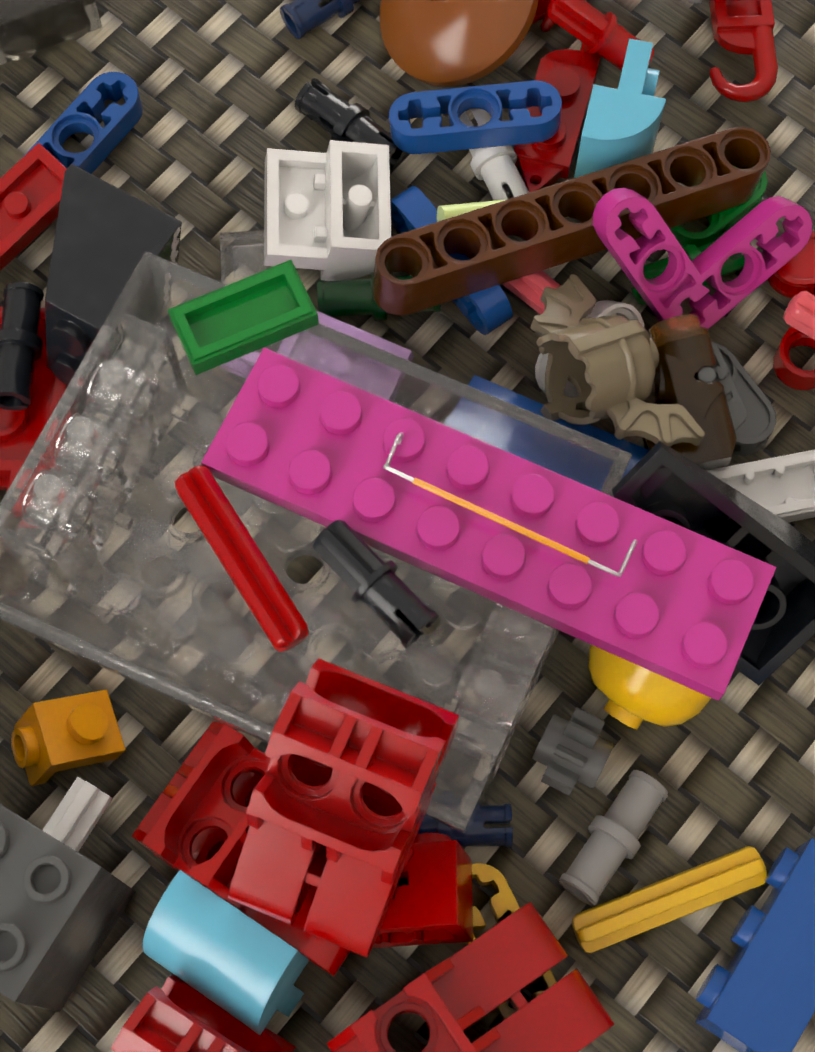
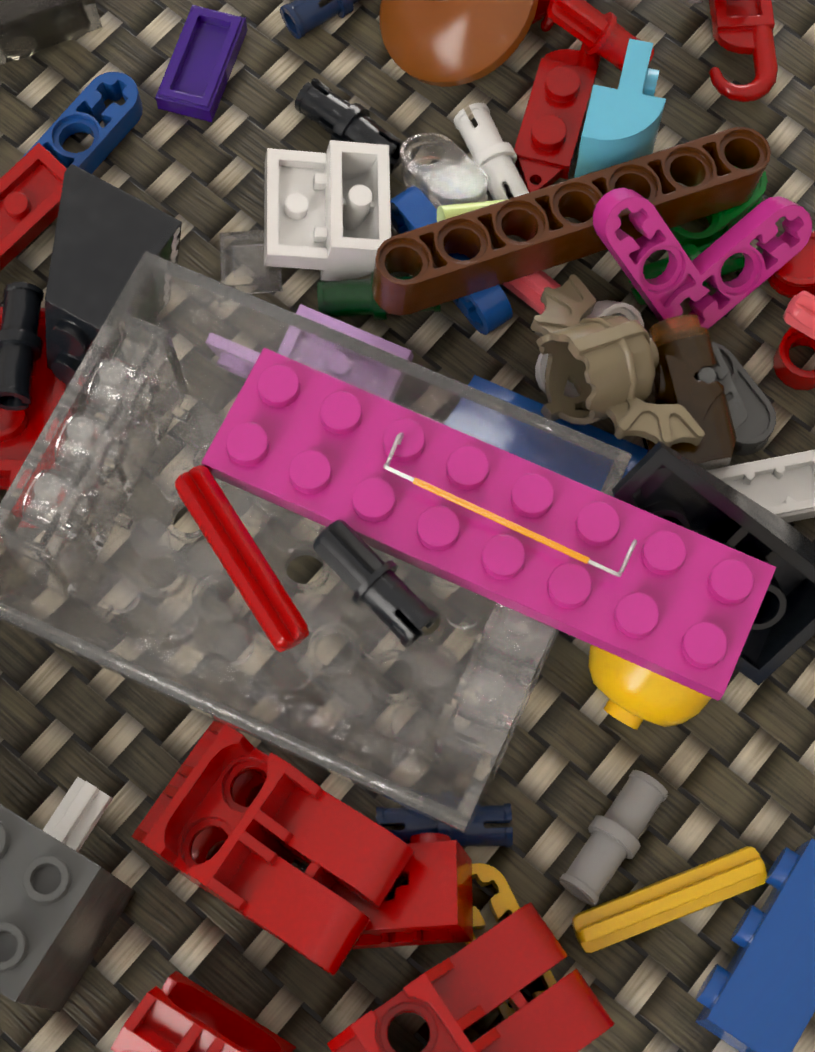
(66, 735): light orange bracket -> none
(201, 63): none -> dark purple tile
(223, 953): medium azure brick -> none
(243, 317): green tile -> none
(340, 803): red connector -> none
(447, 182): none -> clear piece
(491, 98): blue beam -> none
(573, 751): dark grey gear -> none

